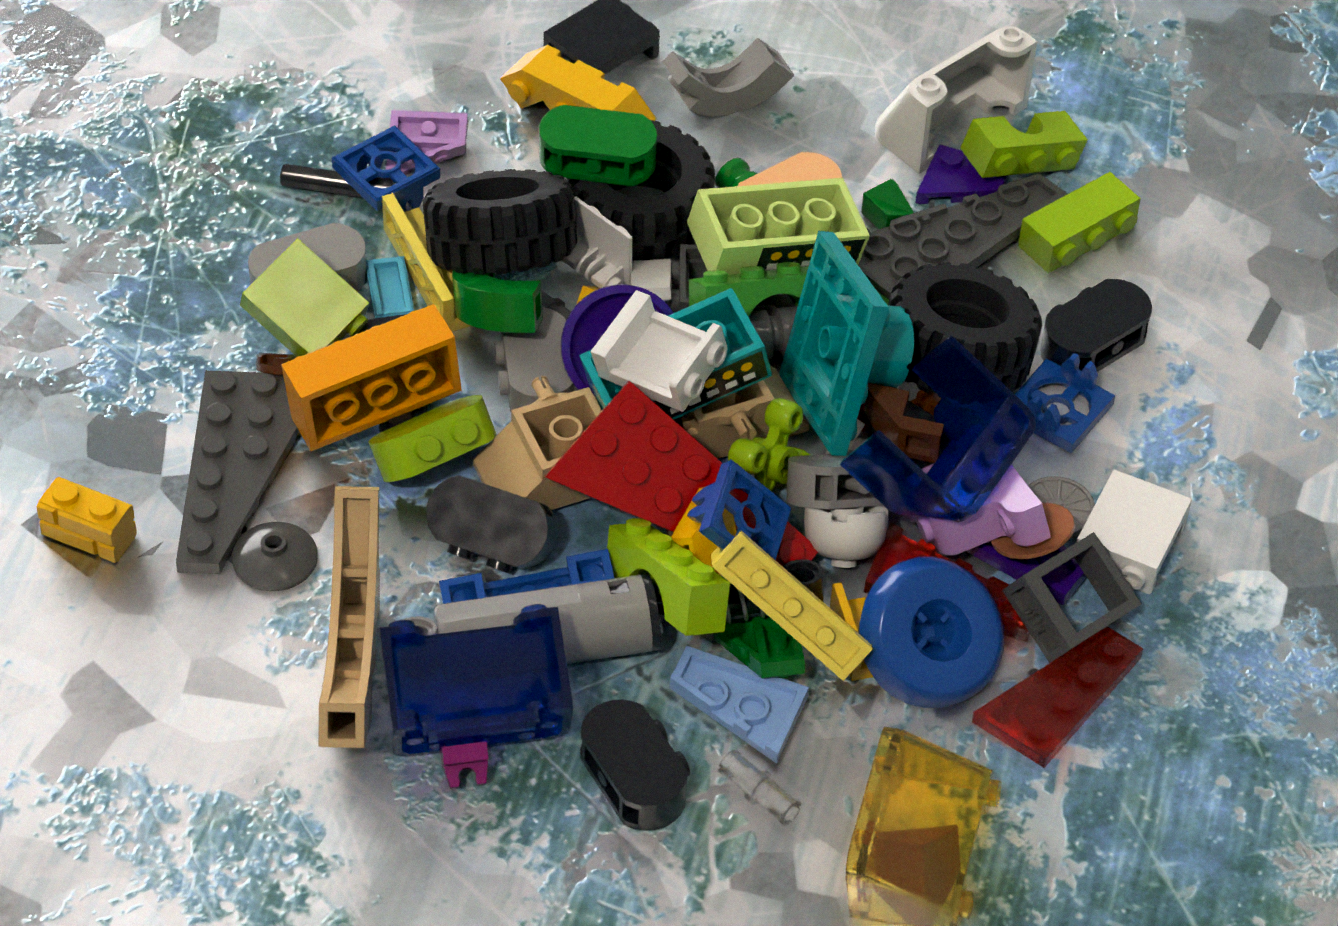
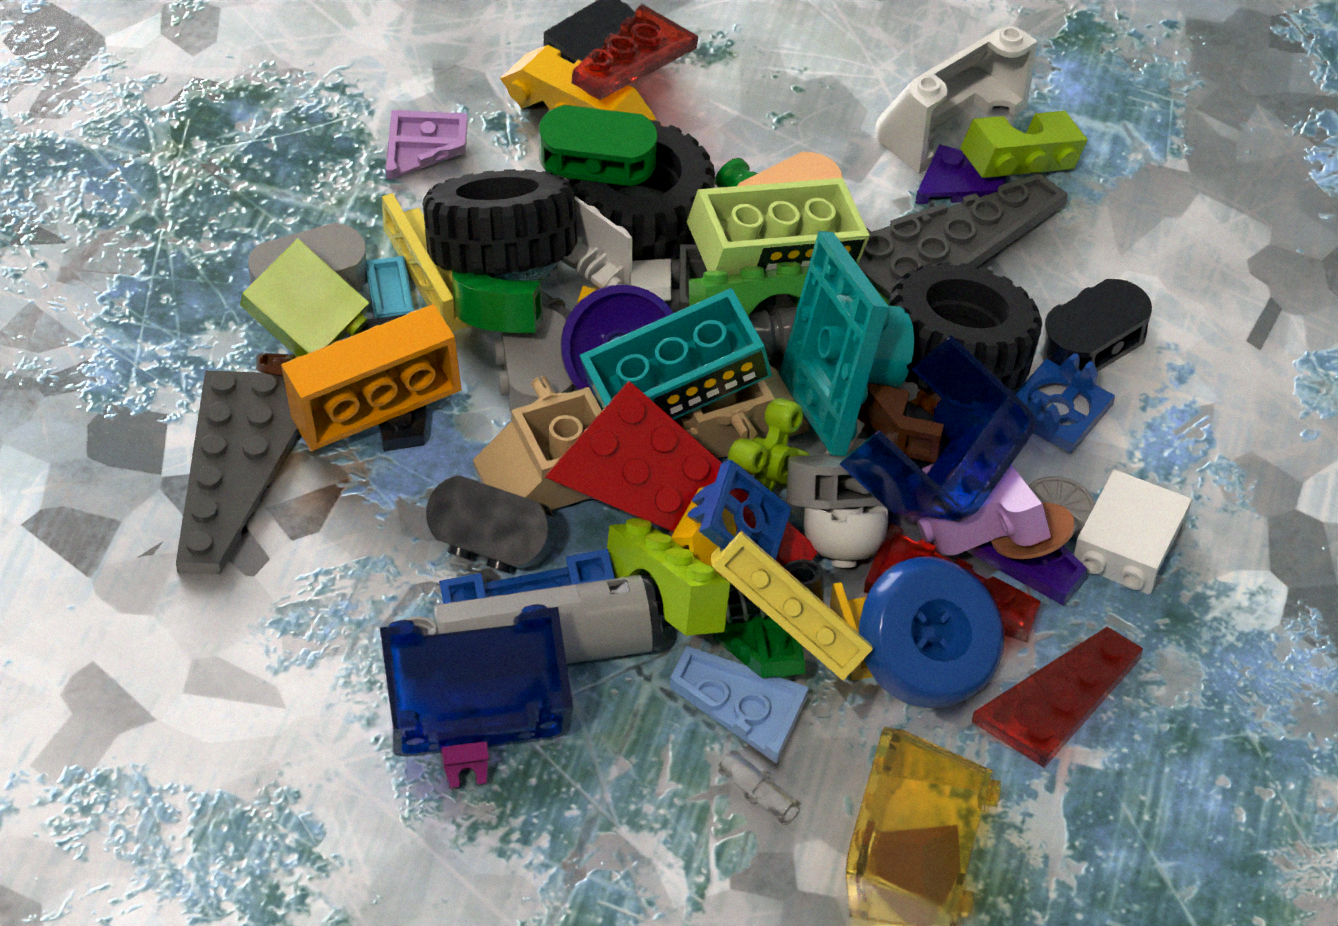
(86, 519): yellow brick -> none
(276, 568): dark grey dish -> none
(323, 180): black axle -> none
(353, 168): blue piece -> none
(354, 609): tan arch -> none
(432, 438): lime brick -> none
(633, 52): none -> clear red wing
(634, 764): black brick -> none
(658, 353): white panel -> none
(731, 87): light grey arch -> none
(885, 204): green slope -> none
(1054, 631): dark grey window -> none
(1079, 222): lime brick -> none

